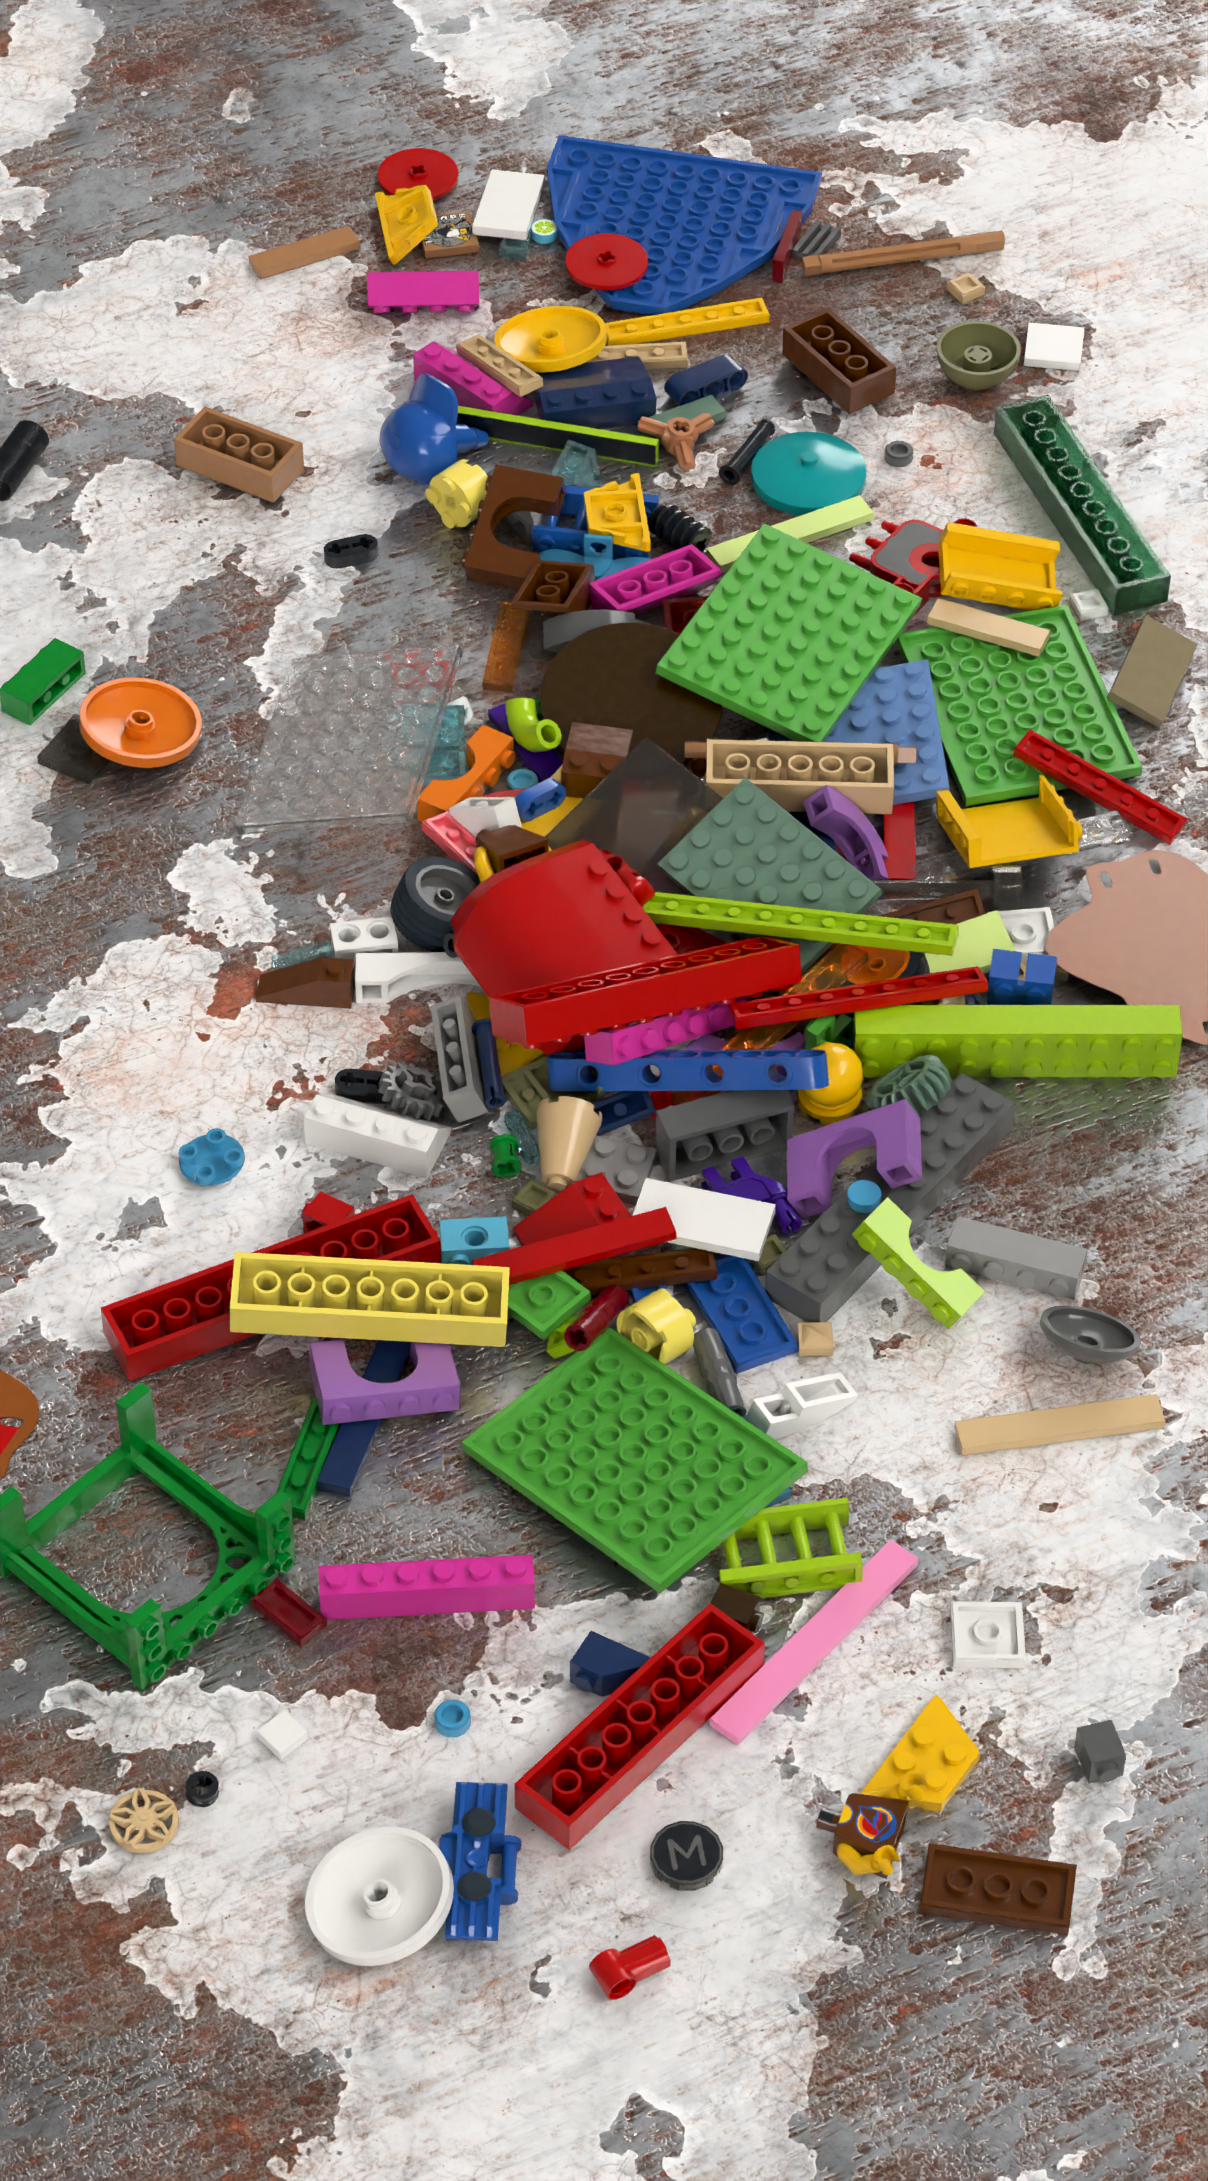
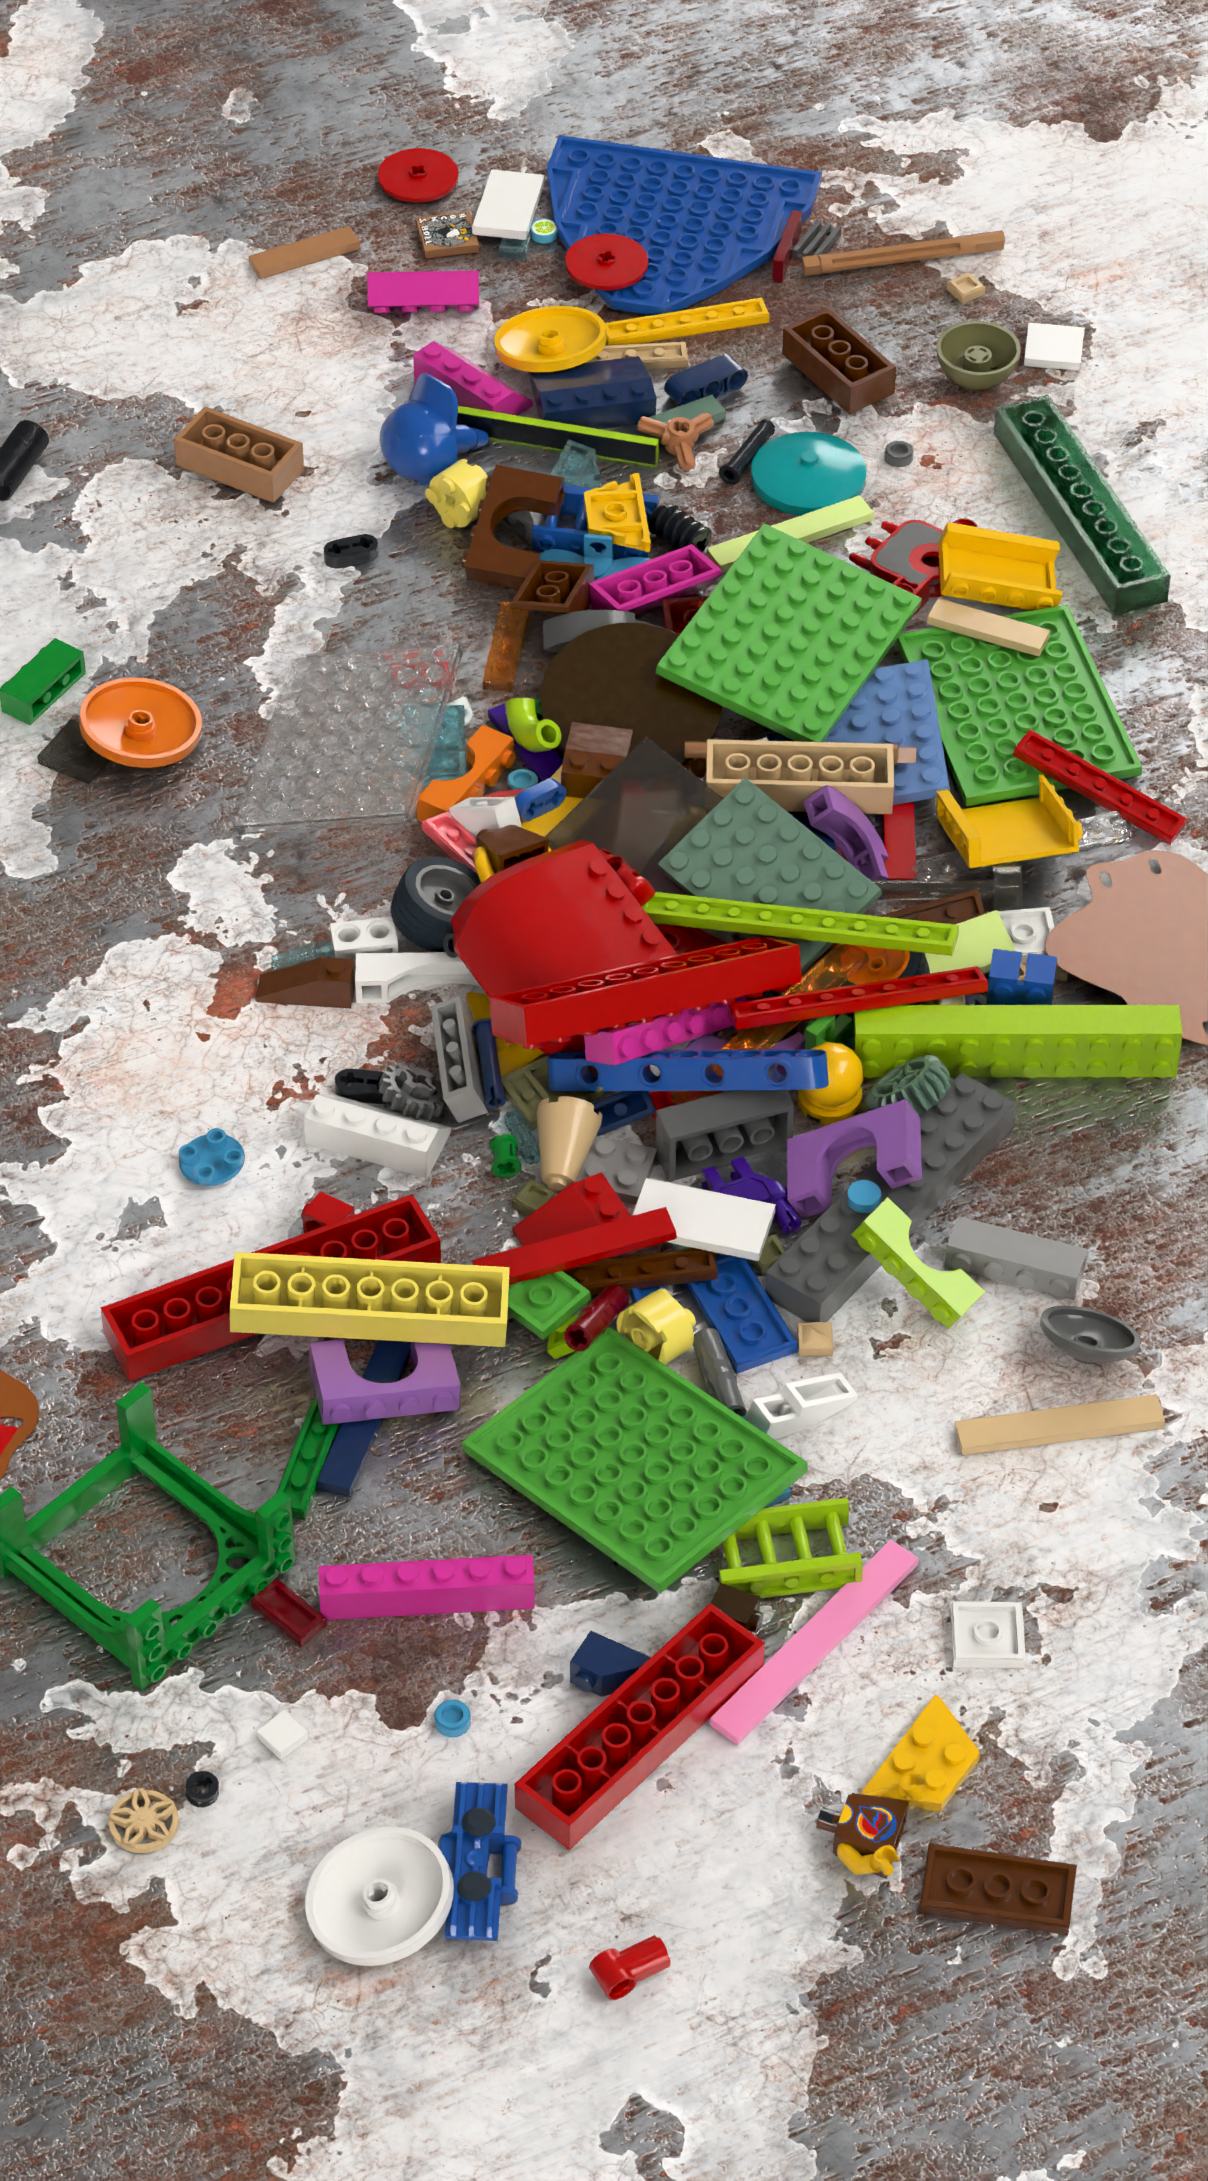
(406, 219): yellow wing -> none
(472, 1238): medium azure brick -> none
(499, 365): tan tile -> none
(686, 1855): black tile -> none
(1088, 604): white tile -> none
(1100, 1751): dark grey brick -> none
(1152, 671): dark tan tile -> none

